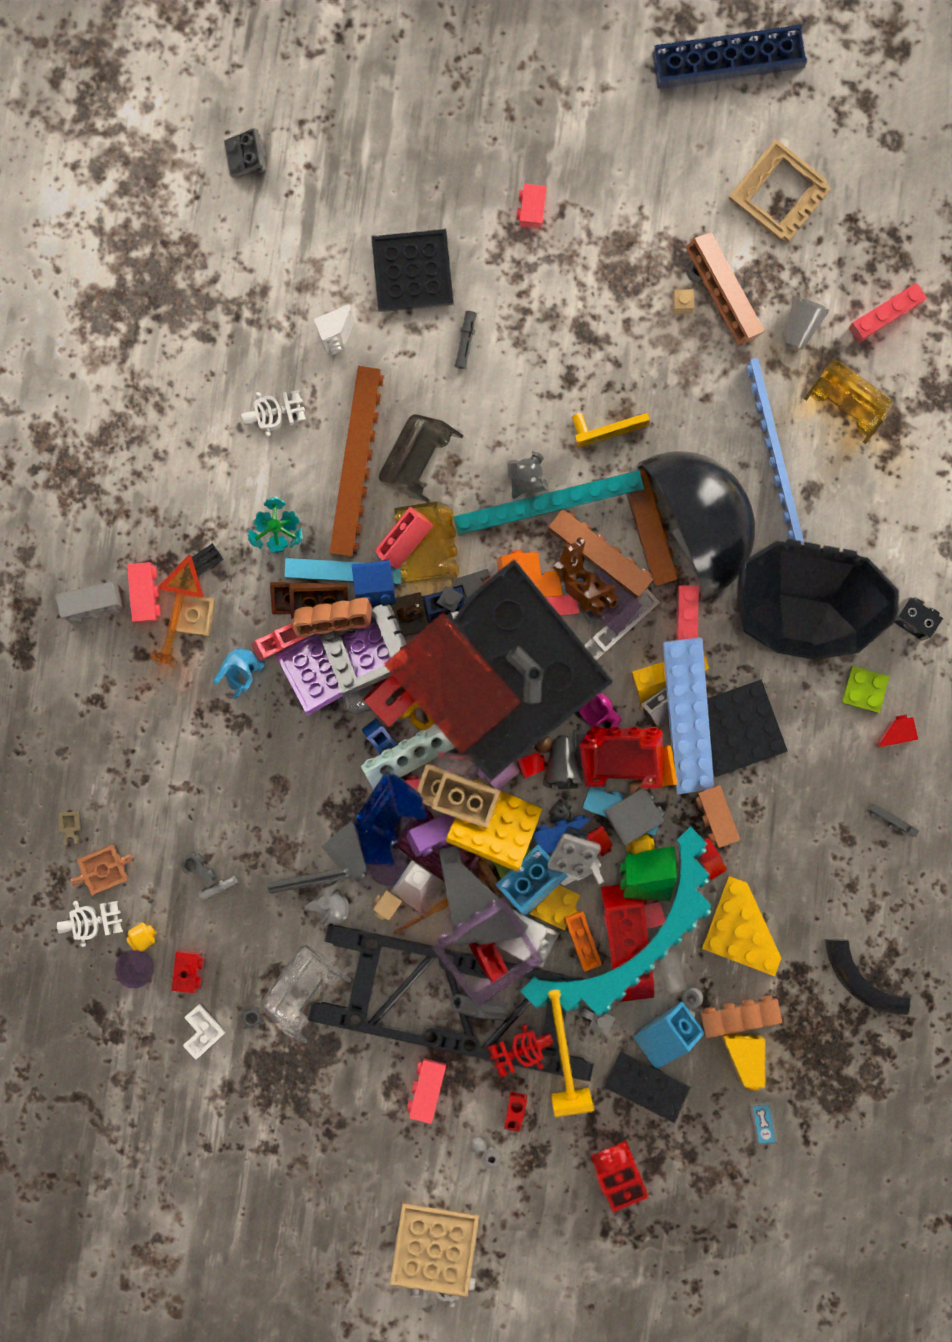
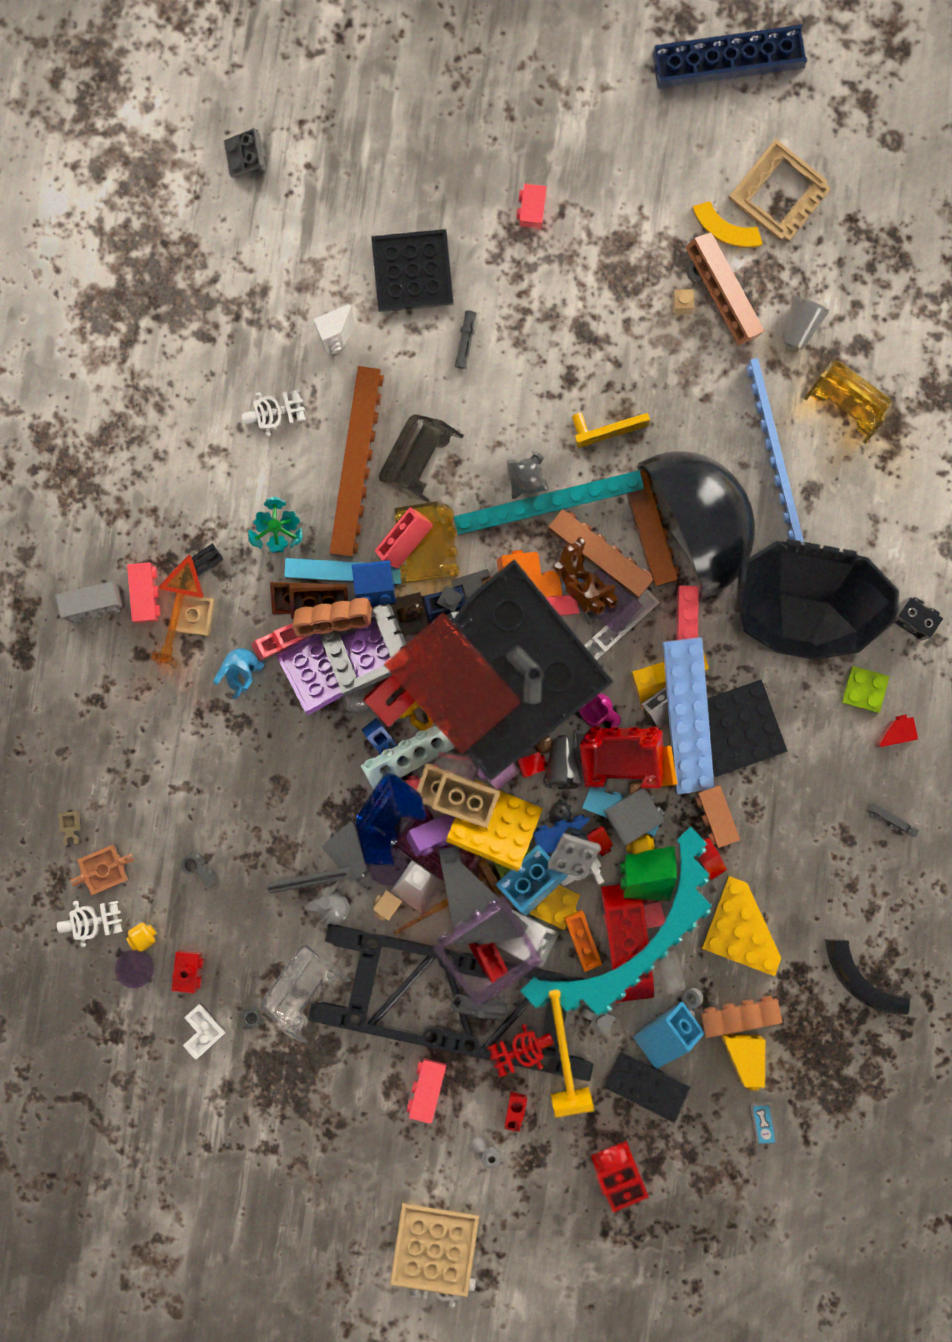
(222, 886): light grey piece -> none
(724, 231): none -> yellow tile
(887, 313): coral brick -> none

